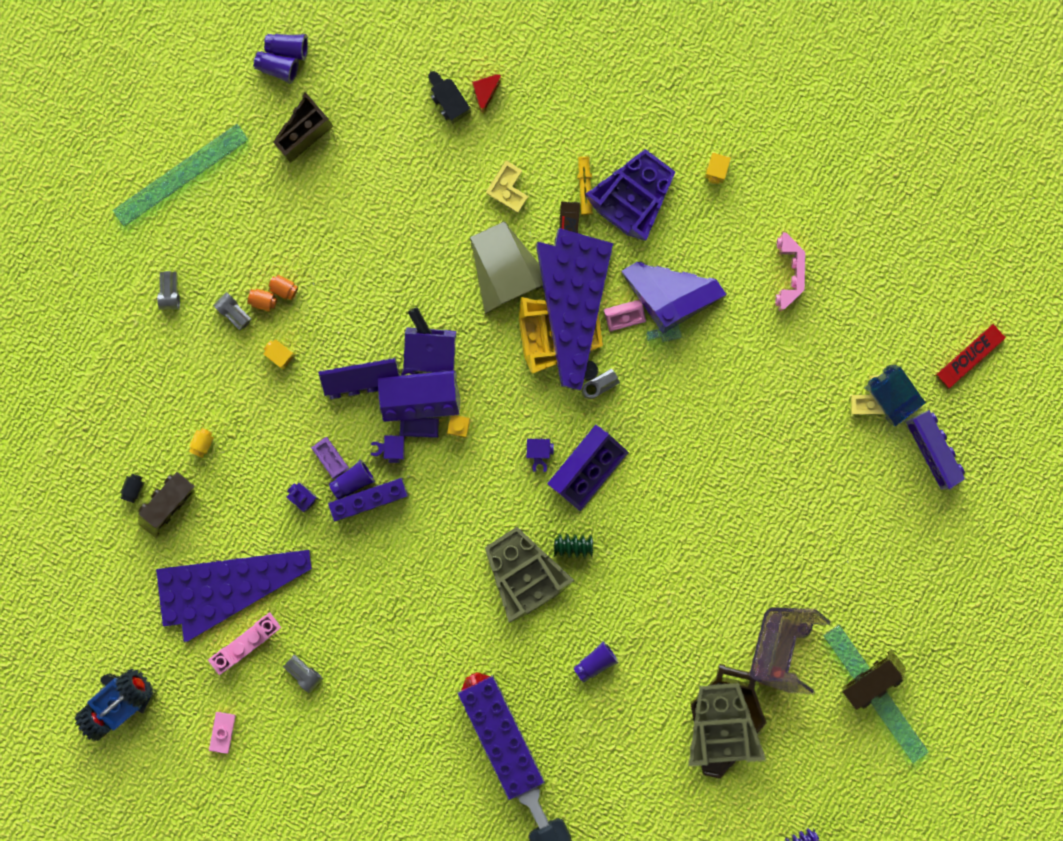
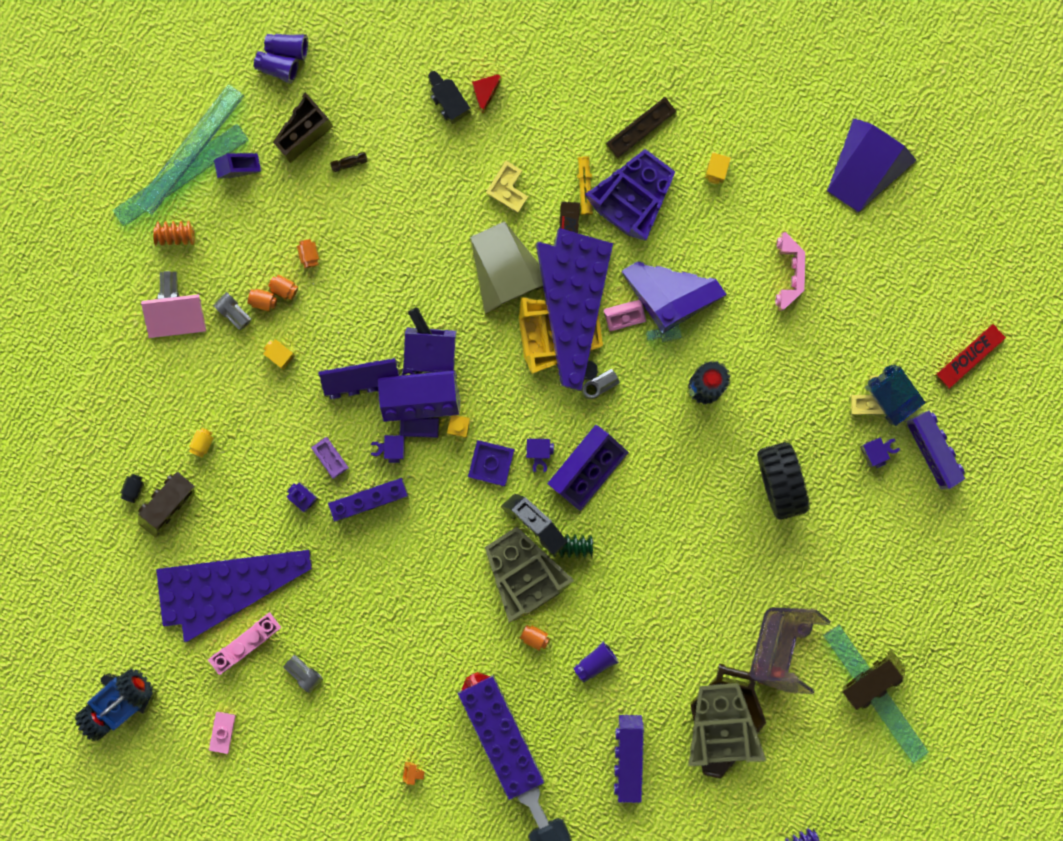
(173, 316): none -> bright pink tile
(174, 233): none -> orange piece
(189, 149): none -> clear light blue tile
(237, 164): none -> dark purple slope
(308, 253): none -> orange brick
(349, 161): none -> dark brown axle
(352, 480): dark purple plant -> none
(411, 773): none -> orange tile
(491, 463): none -> dark purple tile
(534, 637): none -> orange brick
(549, 535): none -> slope
(630, 758): none -> dark purple wedge
(641, 127): none -> dark brown tile
(708, 382): none -> black plate
(783, 480): none -> black tyre
(867, 165): none -> dark purple wedge
(877, 453): none -> dark purple brick

